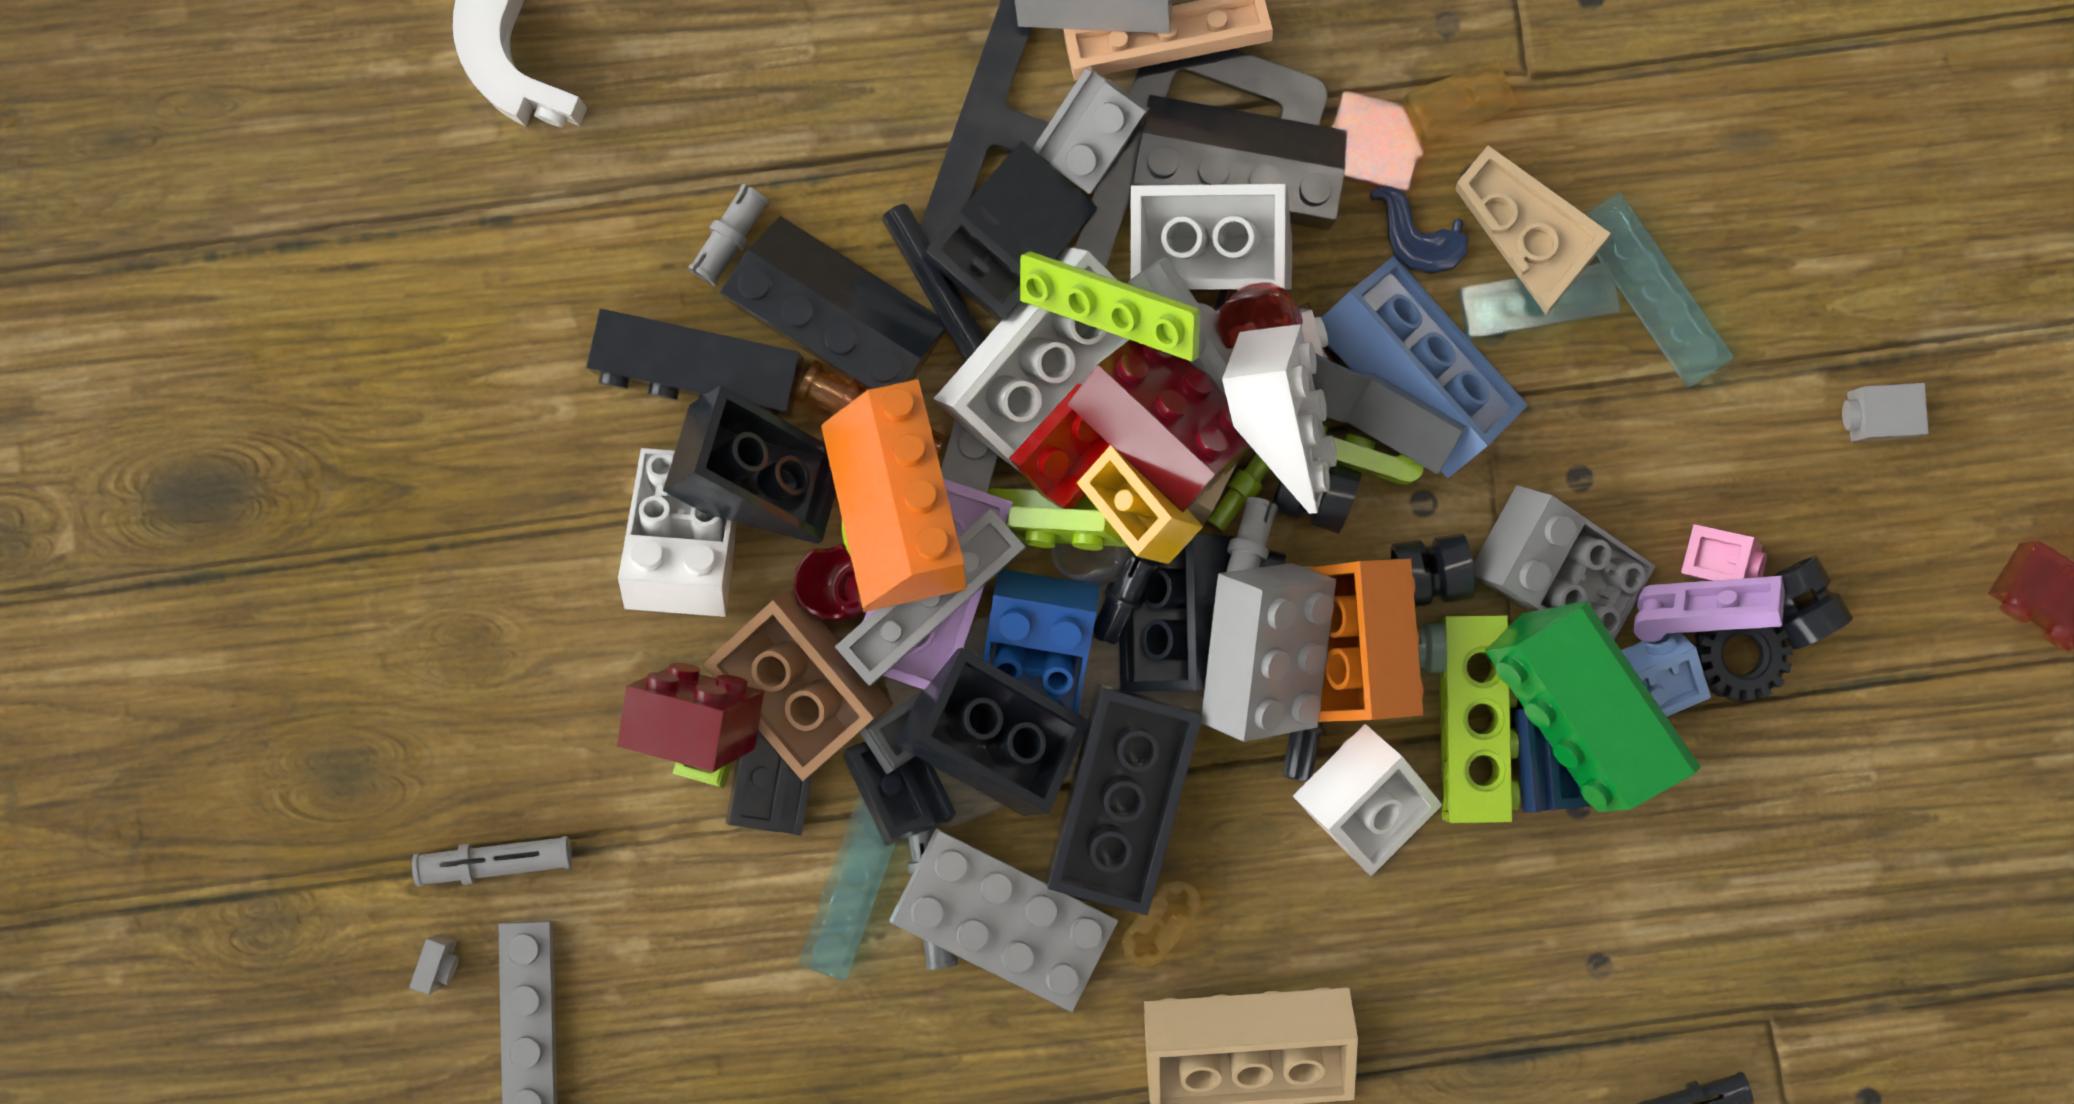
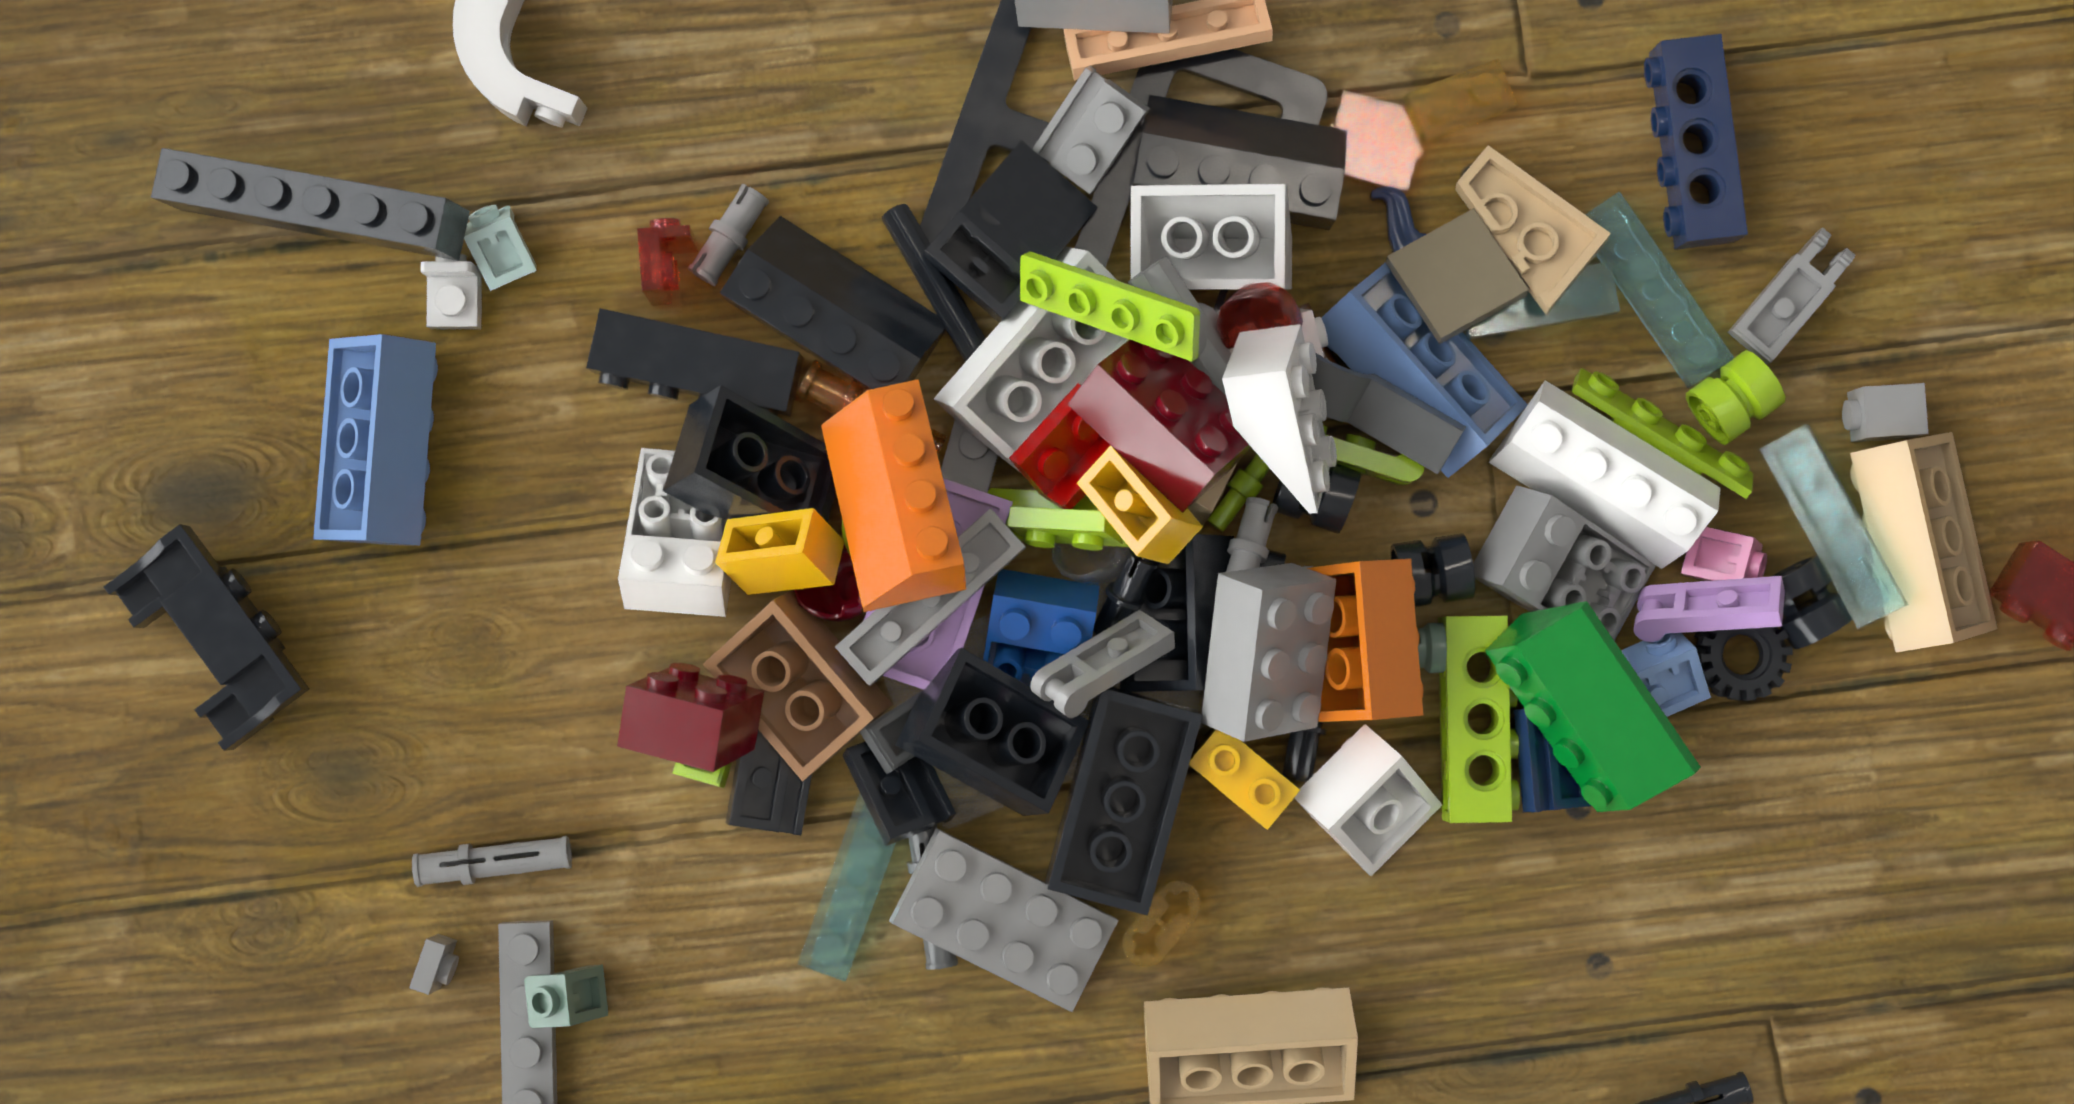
(220, 625): none -> black bracket
(311, 204): none -> brick
(375, 440): none -> medium blue slope
(453, 293): none -> white bracket
(498, 246): none -> light aqua bracket
(566, 997): none -> sand green bracket
(656, 257): none -> clear red bracket
(780, 551): none -> yellow brick
(1102, 662): none -> light grey plate
(1243, 777): none -> yellow brick
(1456, 276): none -> dark tan tile
(1608, 476): none -> white slope
(1647, 423): none -> lime bracket
(1702, 66): none -> dark blue brick
(1742, 392): none -> lime wheel
(1789, 300): none -> light grey hinge
(1833, 526): none -> clear light blue plate
(1927, 538): none -> tan slope

